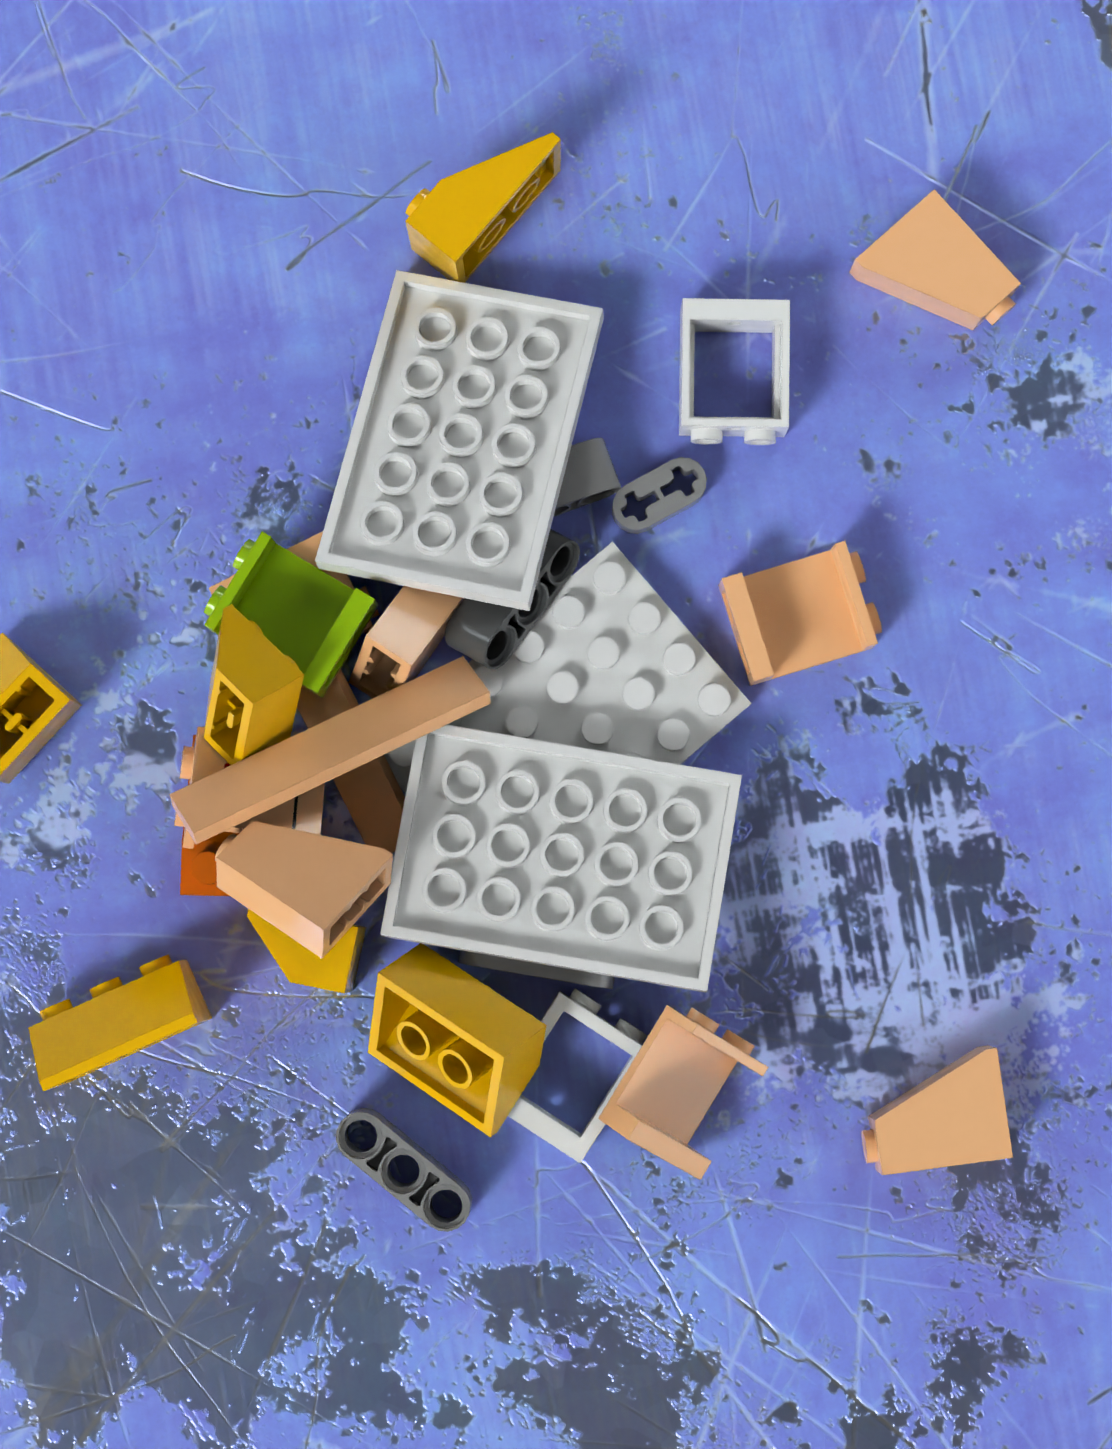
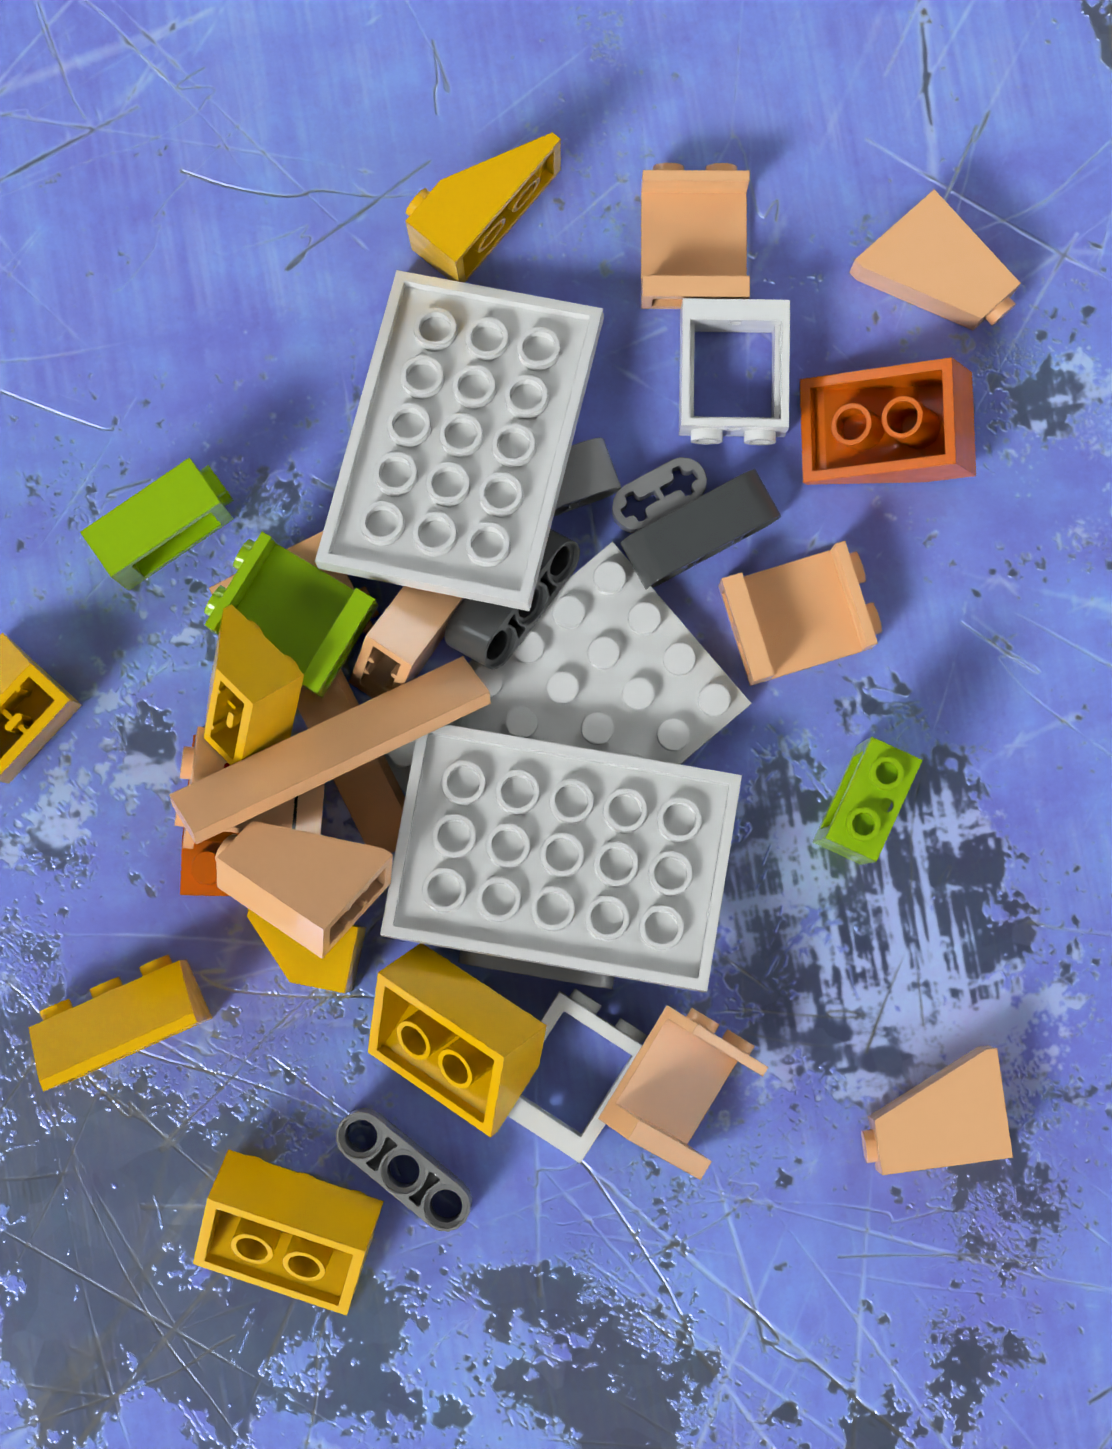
(159, 523): none -> lime window
(286, 1231): none -> yellow slope
(693, 234): none -> light nougat panel
(700, 529): none -> dark grey beam
(858, 815): none -> lime window
(889, 424): none -> orange slope

